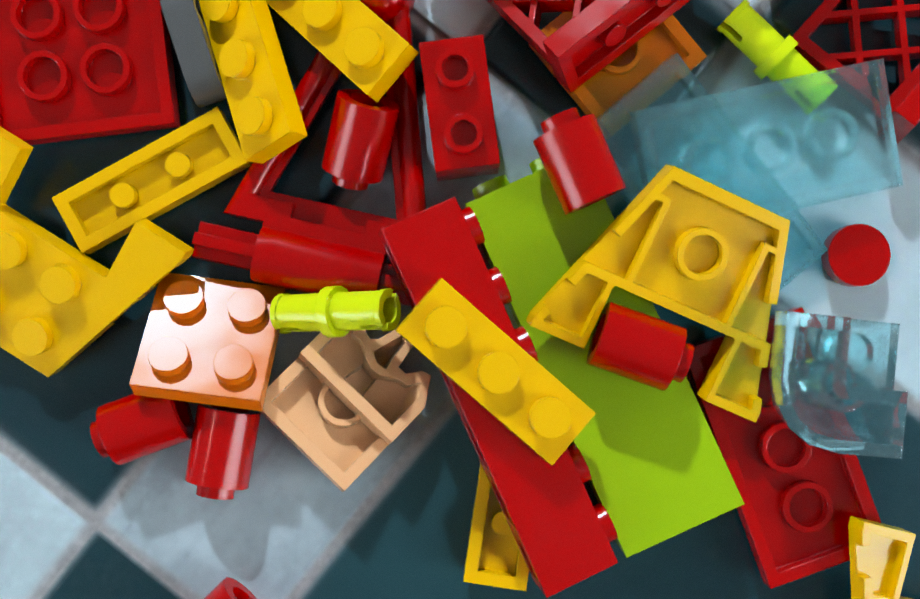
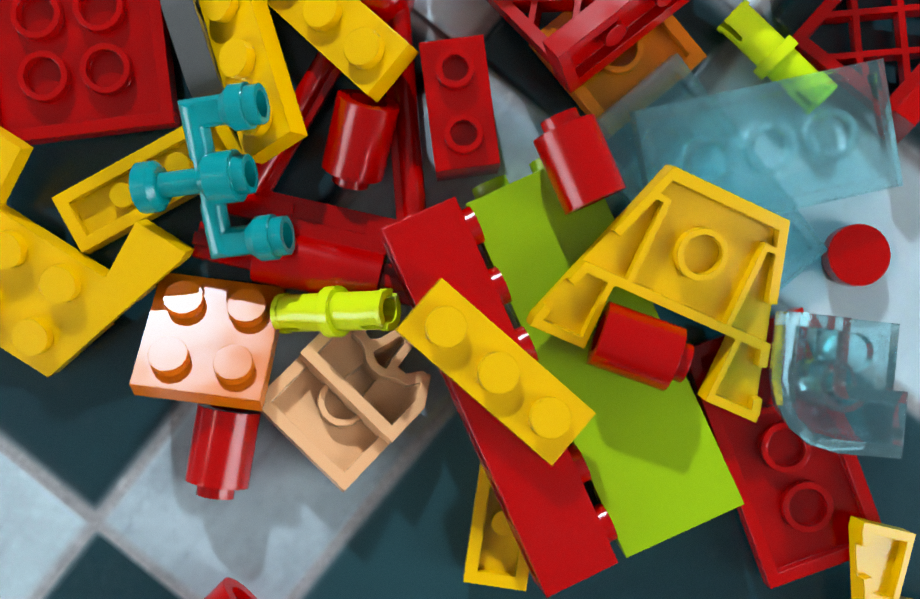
(140, 427): red brick -> none
(218, 175): none -> teal piece

